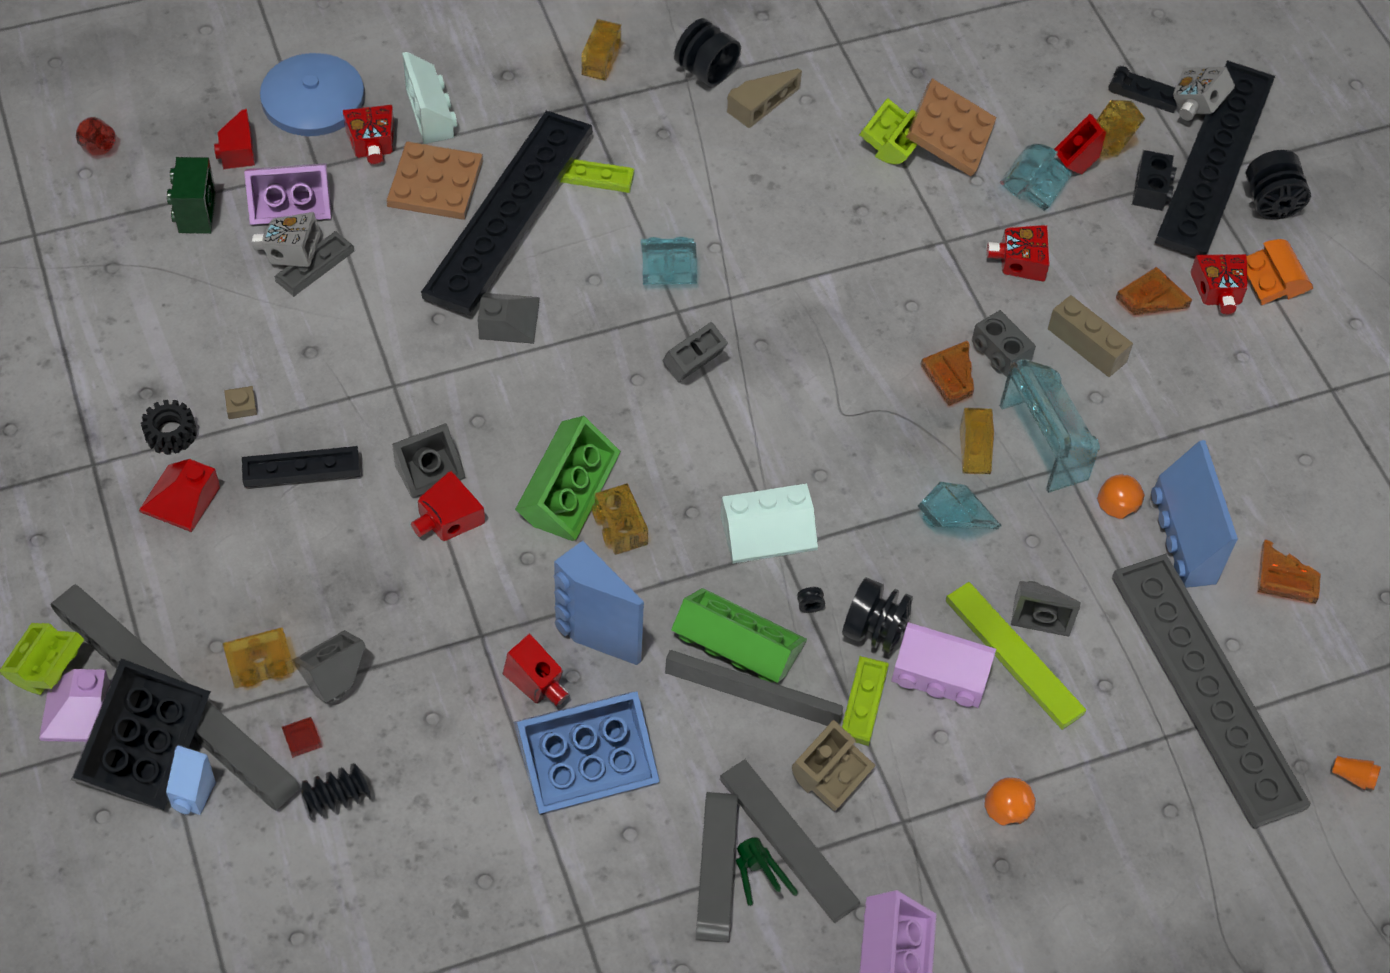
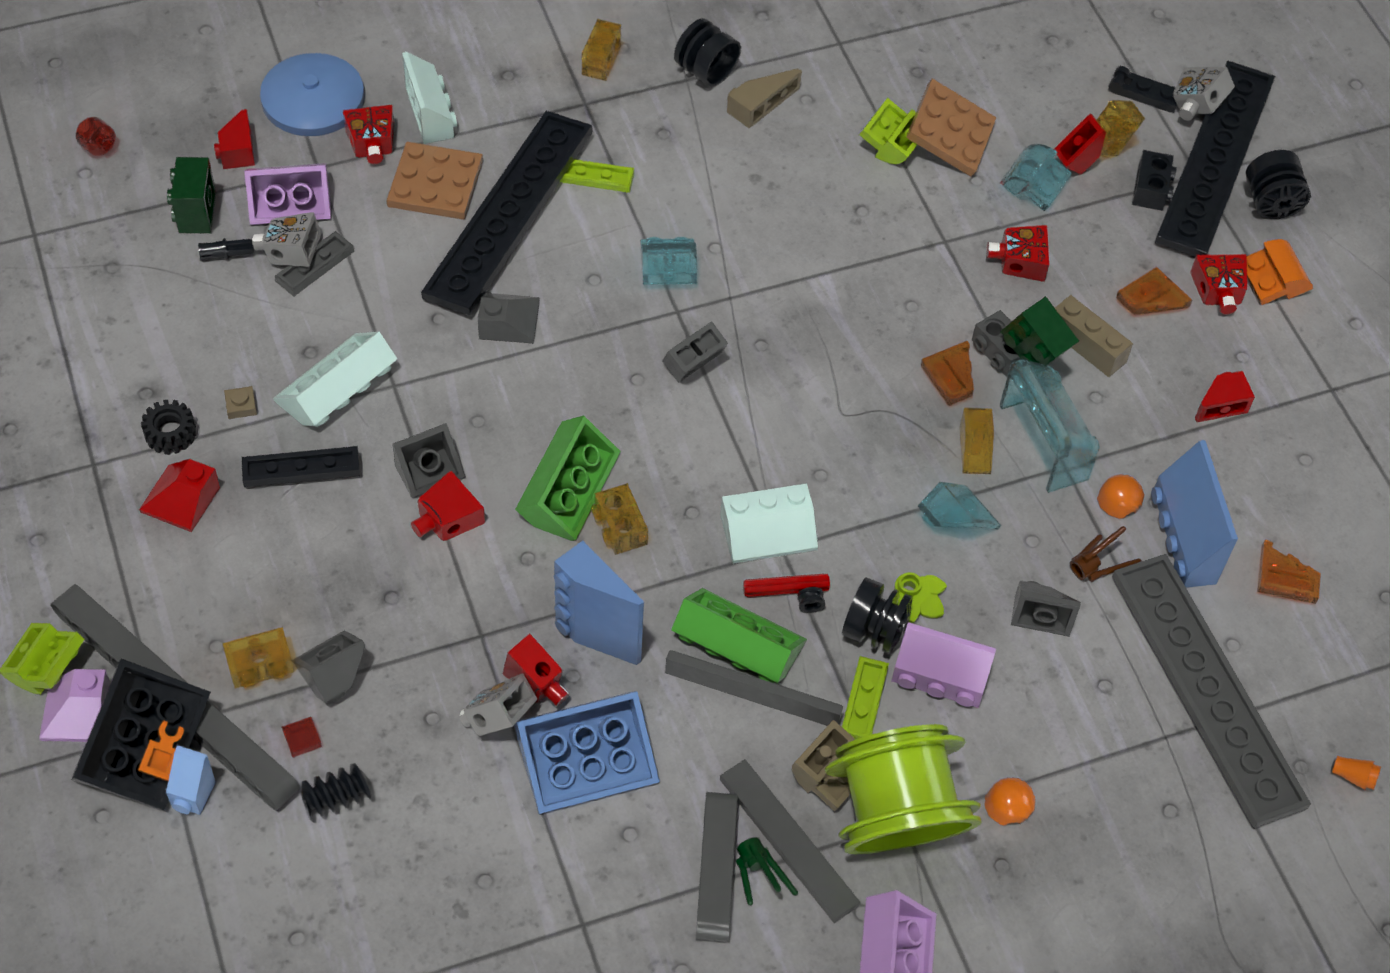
(159, 756): none -> orange plate
(225, 248): none -> black axle
(337, 378): none -> light aqua slope
(489, 714): none -> light grey torso
(784, 584): none -> red axle
(902, 789): none -> lime wheel
(924, 593): none -> lime plate
(1016, 655): lime tile -> none
(1039, 334): none -> dark green brick
(1087, 561): none -> reddish brown plant
(1226, 397): none -> red slope

